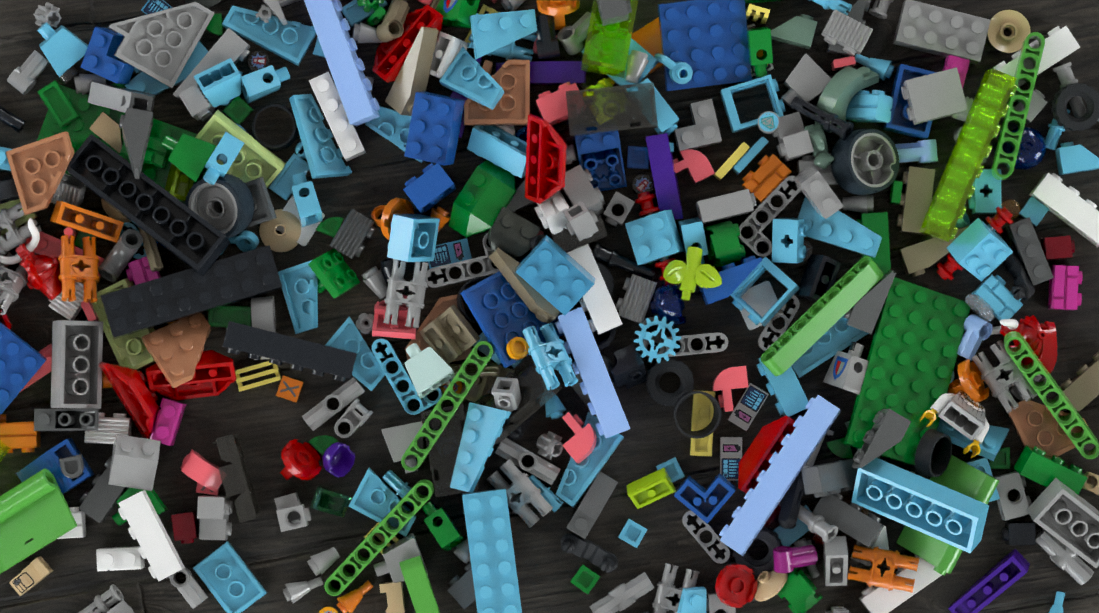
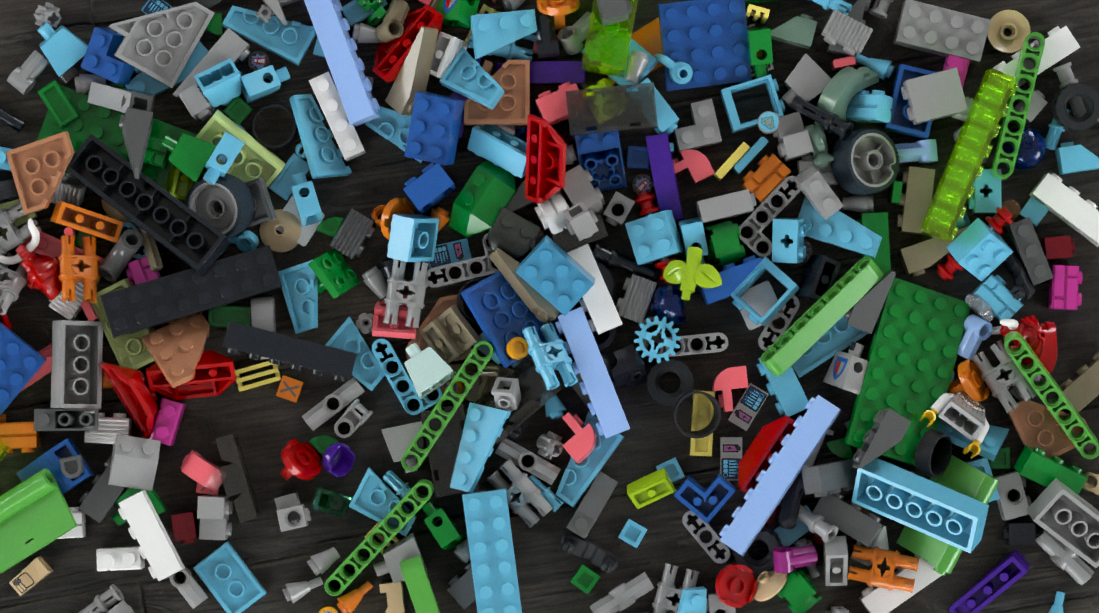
(108, 131): tan tile -> none

